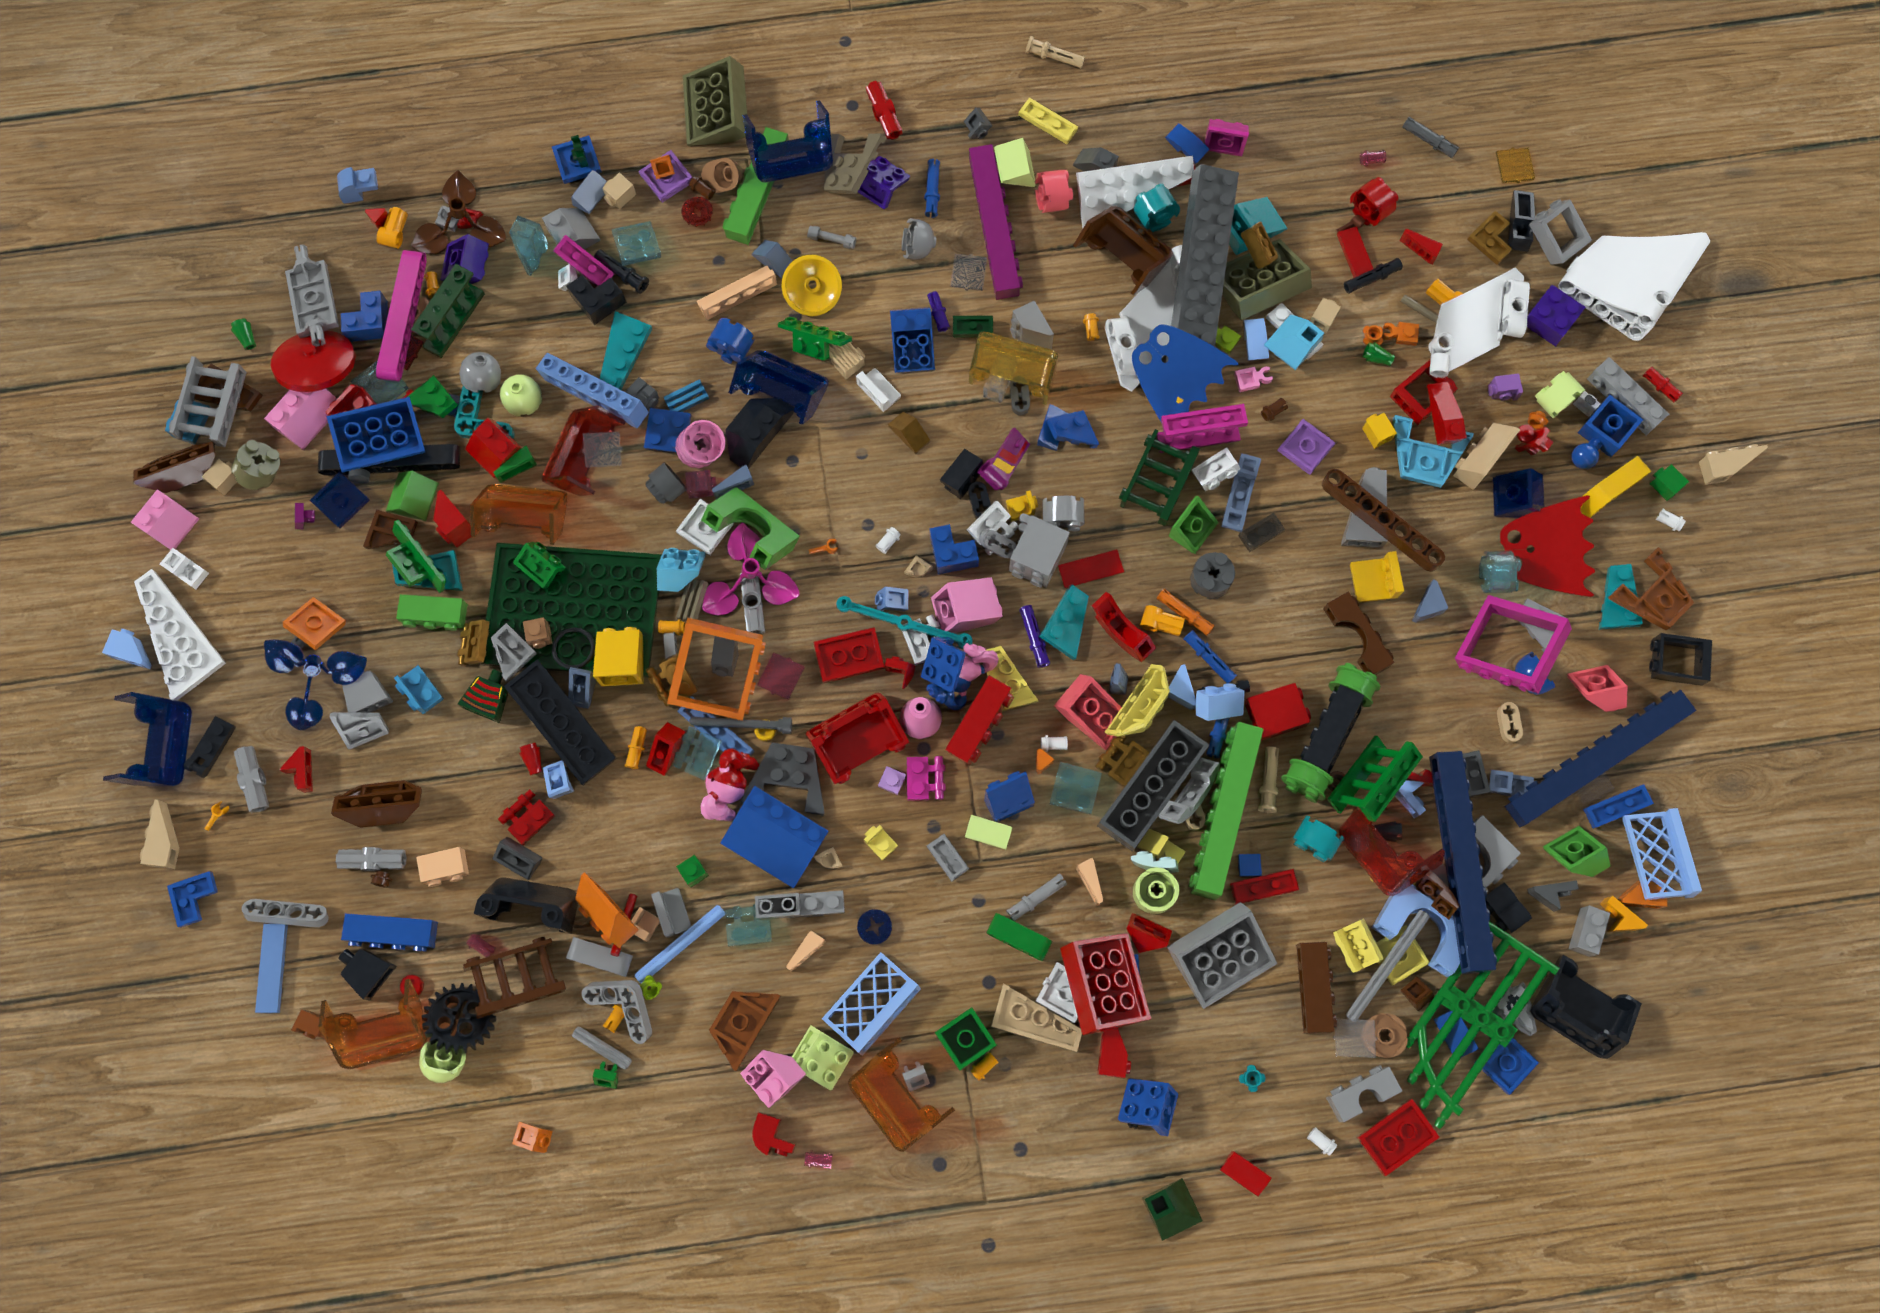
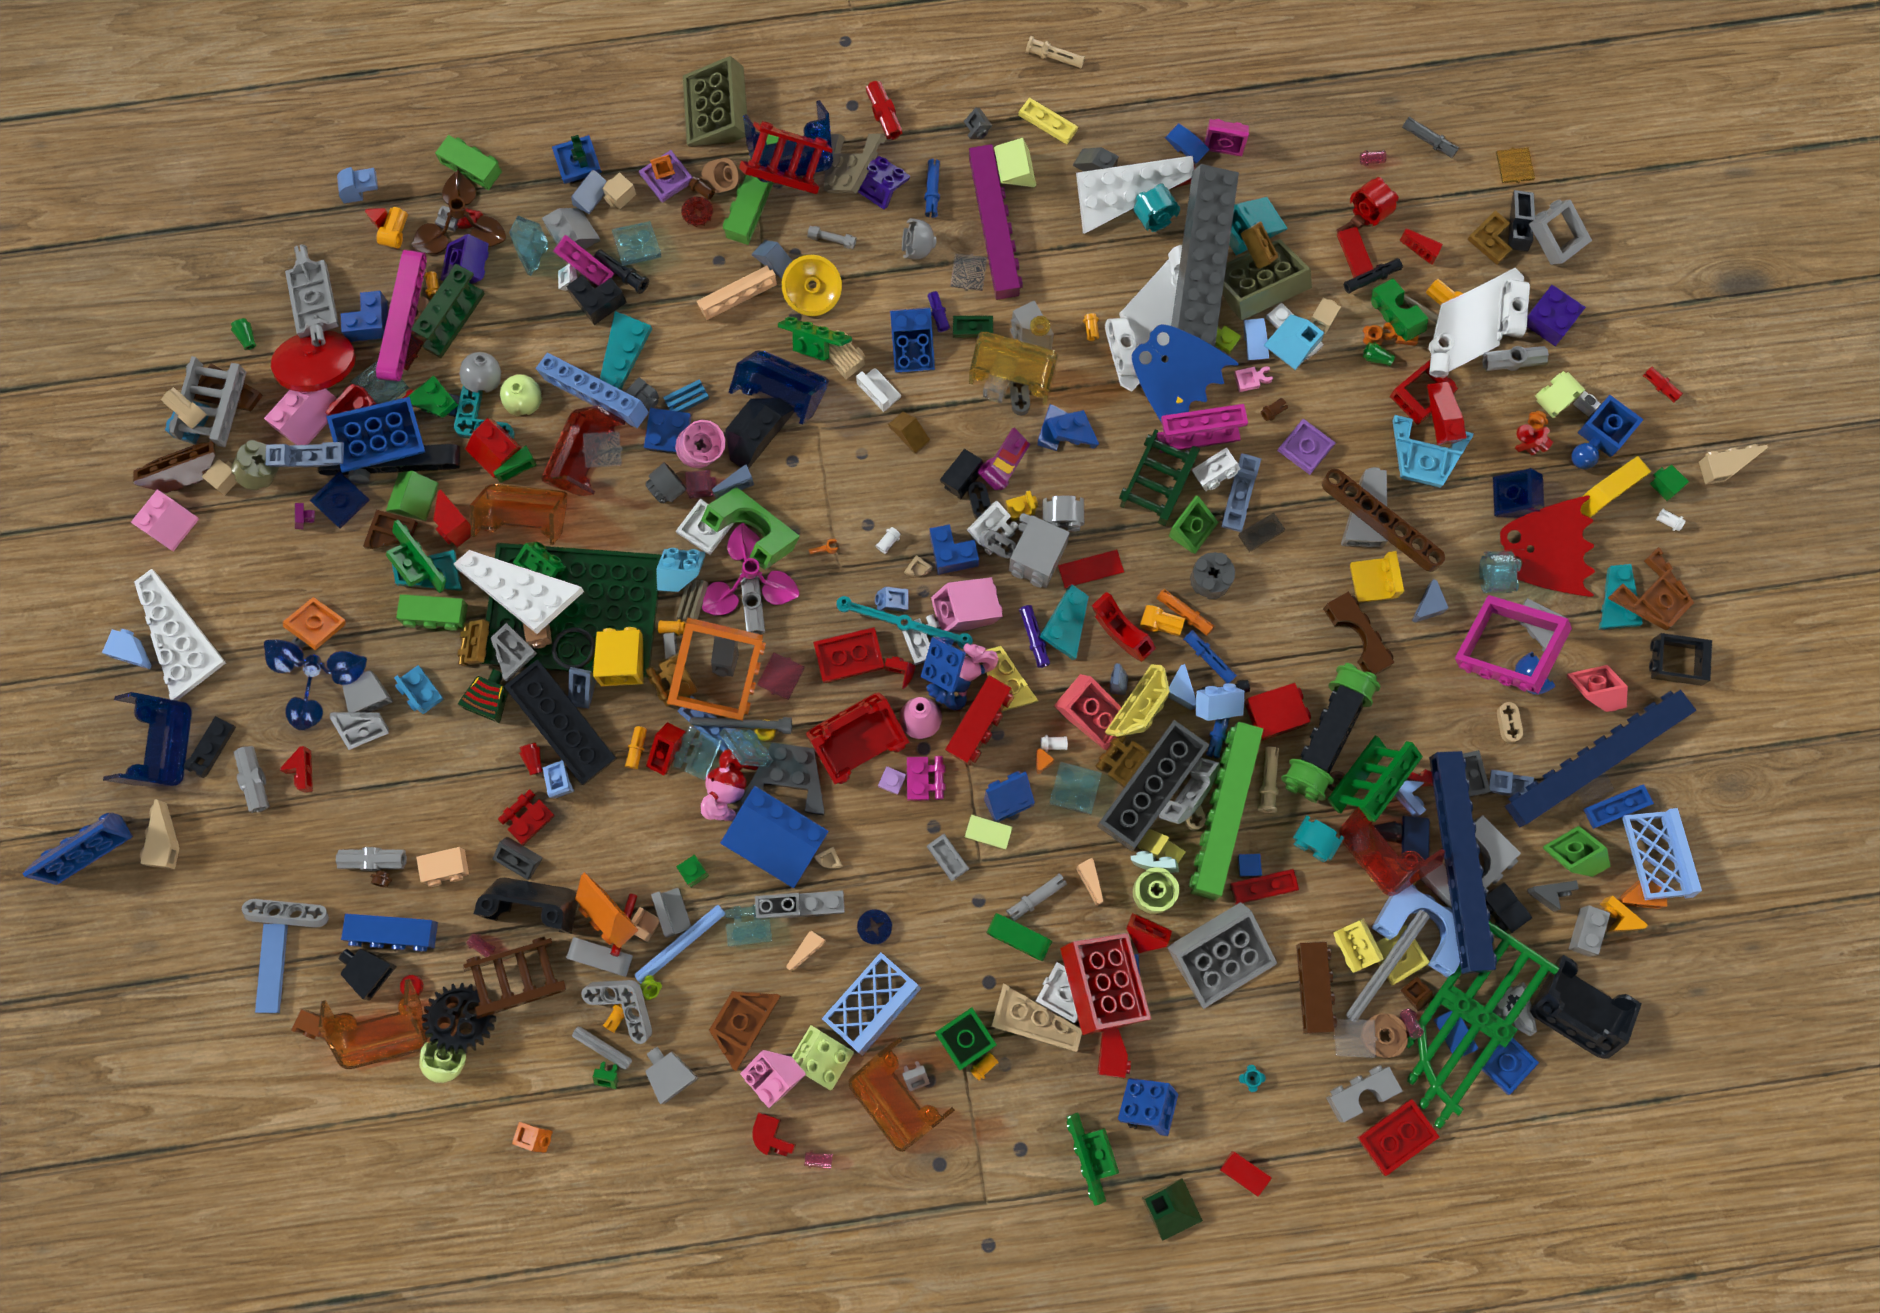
(80, 850): none -> blue slope
(184, 568): white slope -> none
(185, 896): blue plate -> none
(186, 411): none -> tan piece
(216, 812): light orange hand -> none
(305, 455): none -> sand blue slope
(377, 803): reddish brown wedge -> none
(469, 161): none -> bright green brick
(524, 593): none -> white wing
(668, 1075): none -> light grey torso
(730, 341): blue brick -> none
(746, 747): none -> clear light blue plate
(771, 172): none -> red fence
(880, 842): light yellow bracket -> none
(1040, 320): none -> clear yellow plate
(1053, 191): coral brick -> none
(1095, 1156): none -> green bracket
(1128, 242): reddish brown windscreen -> none
(1322, 1141): white pin -> none
(1379, 430): yellow brick -> none
(1406, 322): none -> green arch
(1410, 1020): none -> clear pink pin
(1416, 835): none -> dark blue slope
(1444, 899): reddish brown slope -> none
(1484, 453): tan slope -> none
(1505, 387): medium lavender brick -> none
(1527, 357): none -> light grey piece
(1614, 381): light grey brick -> none
(1632, 278): white panel -> none

